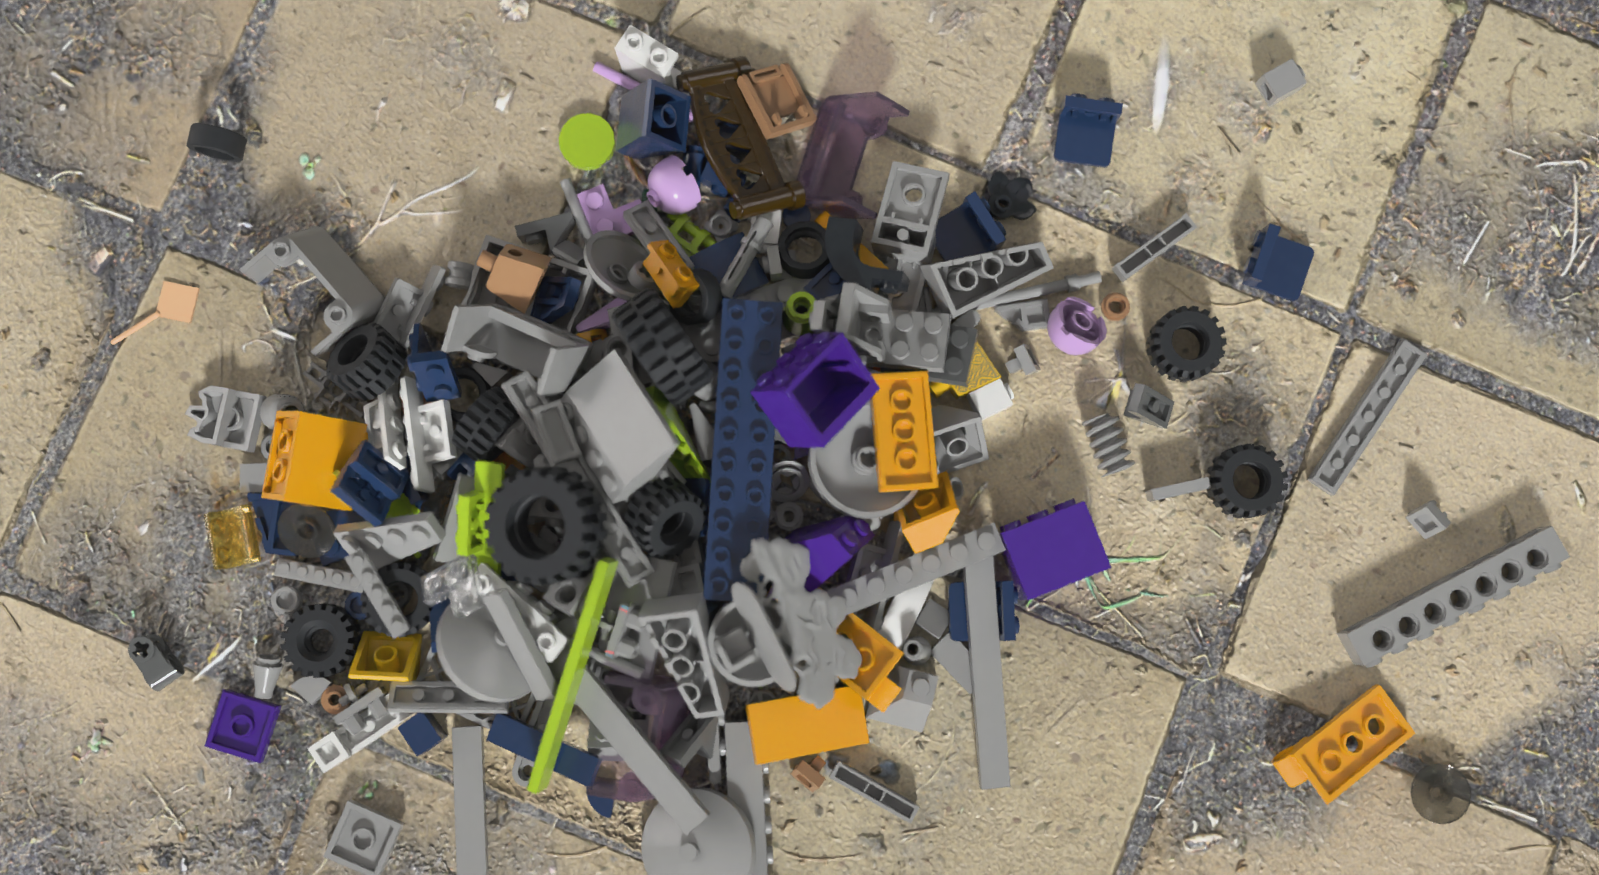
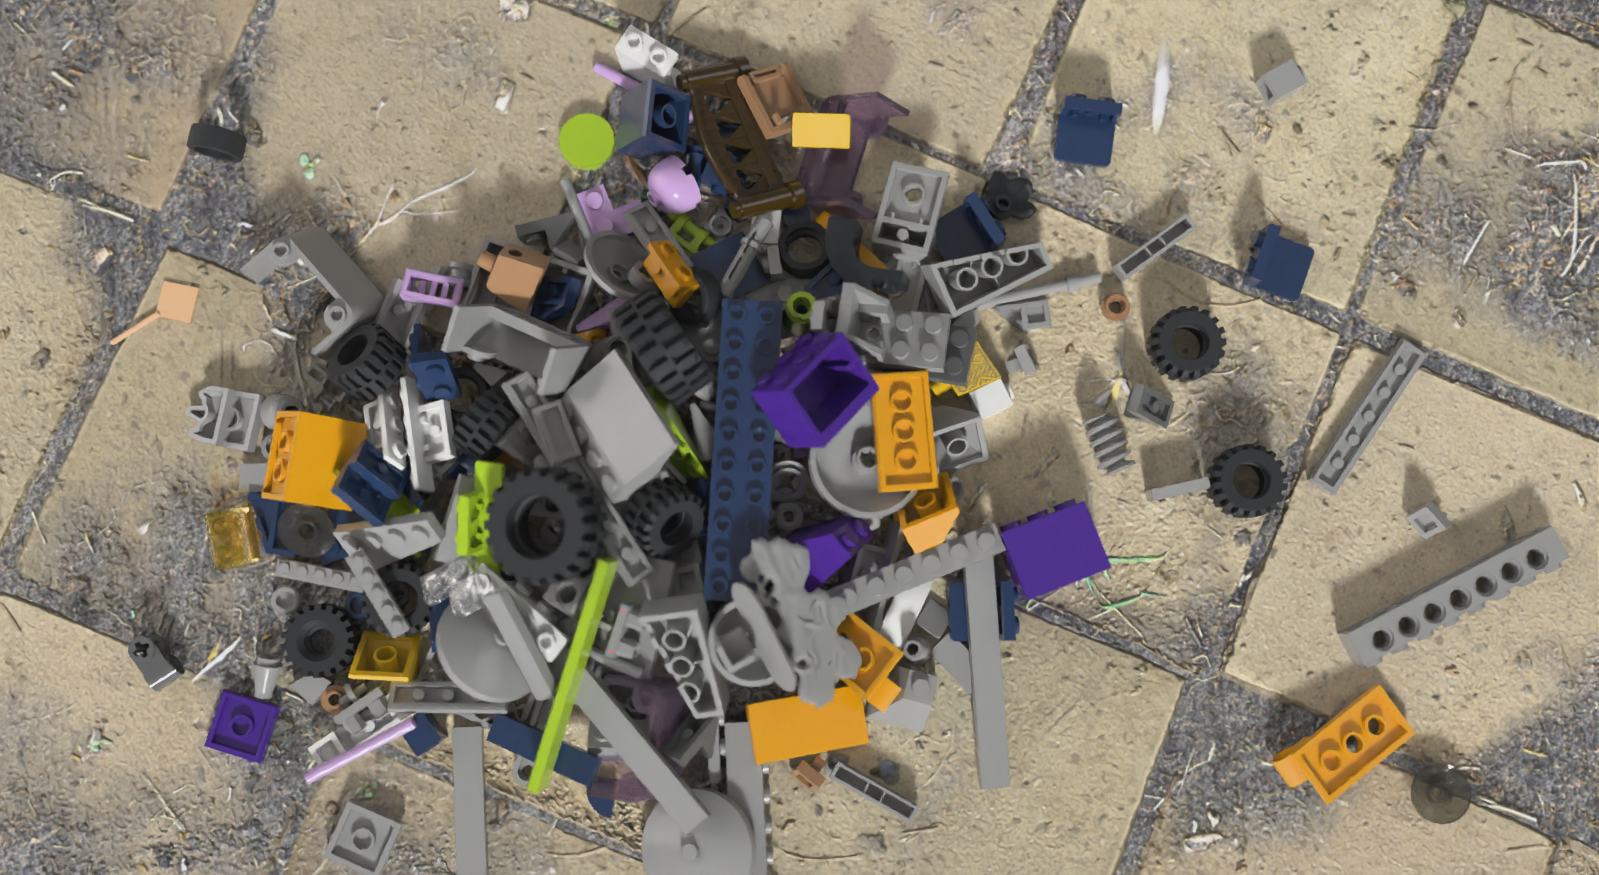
(360, 750): none -> lavender bar
(409, 281): none -> lavender slope
(821, 130): none -> yellow slope
(1075, 327): lavender cylinder -> none

